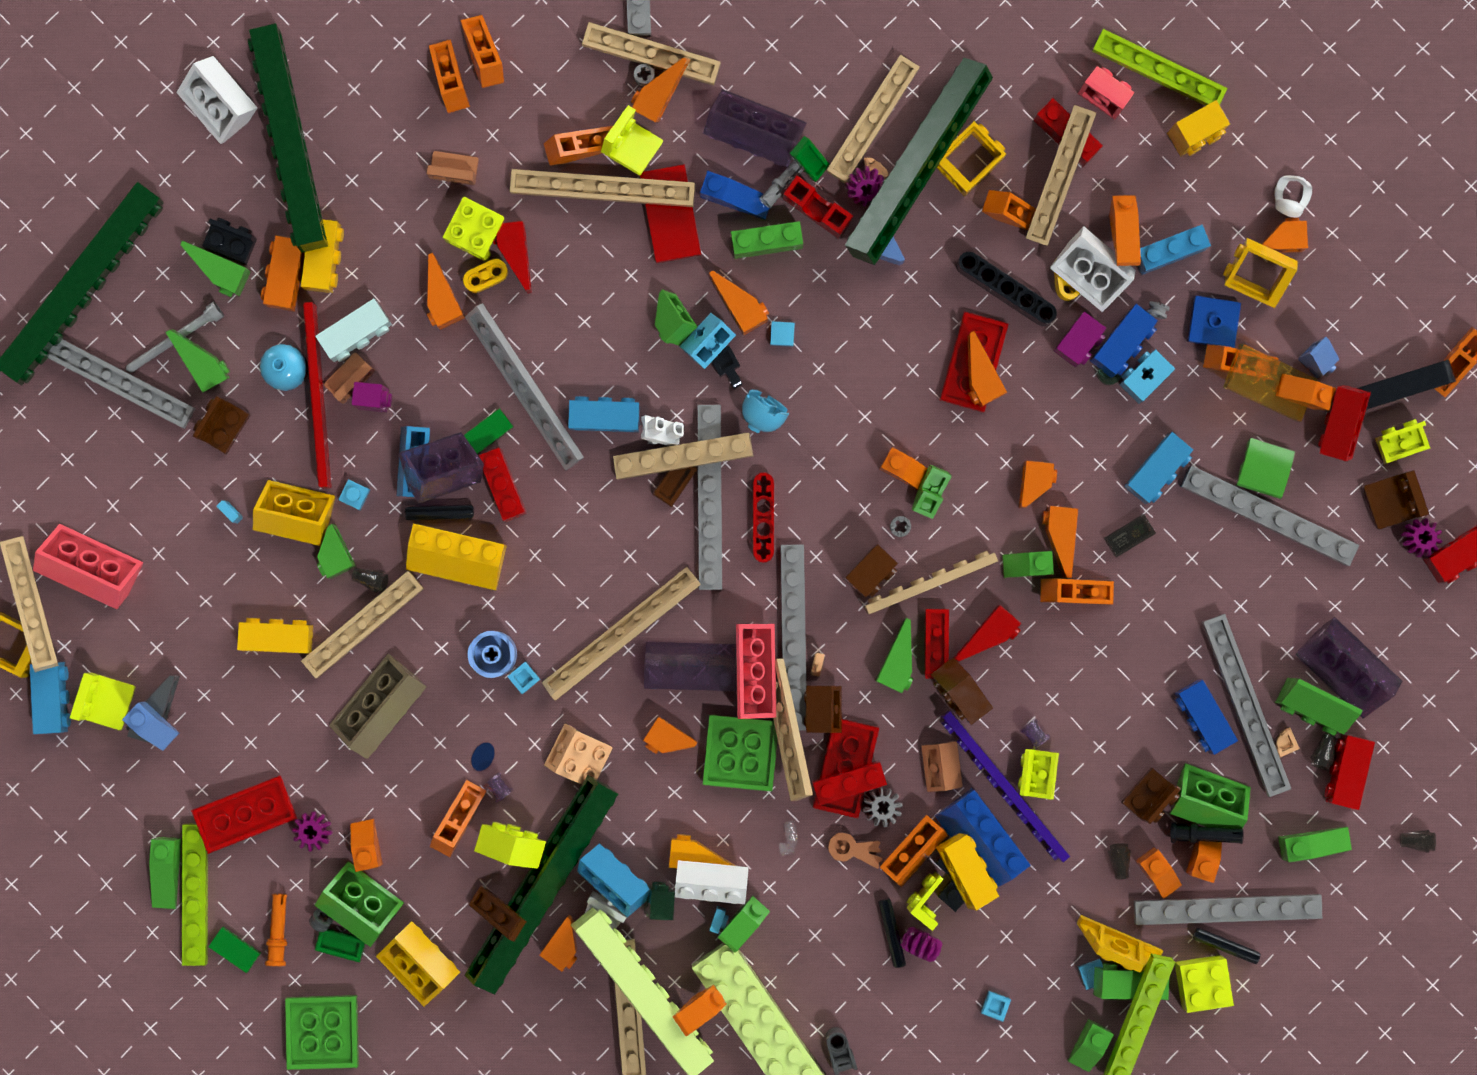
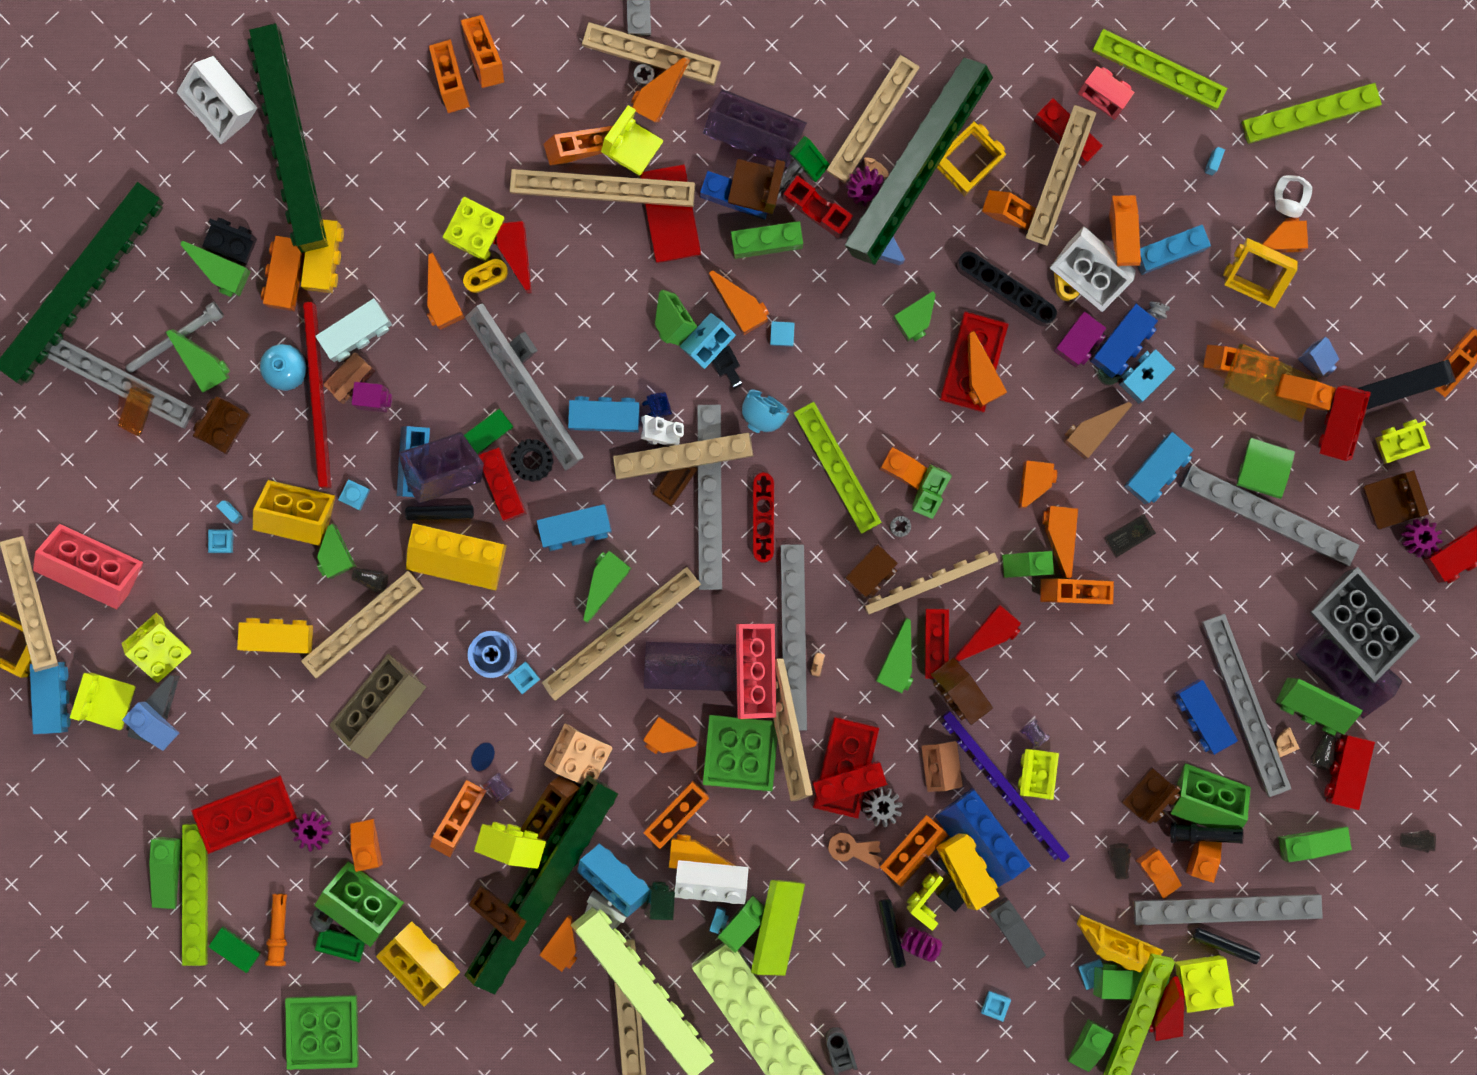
(136, 410): none -> clear orange tile
(155, 648): none -> neon yellow bracket
(220, 541): none -> medium azure tile
(453, 168): nougat panel -> none
(523, 347): none -> dark grey plate
(532, 474): none -> black tyre
(550, 806): none -> reddish brown slope
(574, 527): none -> dark azure brick
(605, 579): none -> bright green slope
(658, 405): none -> clear blue tile
(676, 814): none -> orange brick
(699, 1010): orange slope -> none
(756, 185): none -> reddish brown bracket
(777, 928): none -> lime tile
(791, 839): clear arm -> none
(823, 709): reddish brown brick -> none
(837, 467): none -> lime plate
(916, 318): none -> bright green slope
(1016, 932): none -> dark grey slope
(1090, 433): none -> medium nougat slope
(1169, 1016): none -> red slope
(1198, 128): yellow brick -> none
(1214, 161): none -> medium azure tile
(1214, 321): blue plate -> none
(1311, 113): none -> lime plate
(1364, 623): none -> dark grey slope

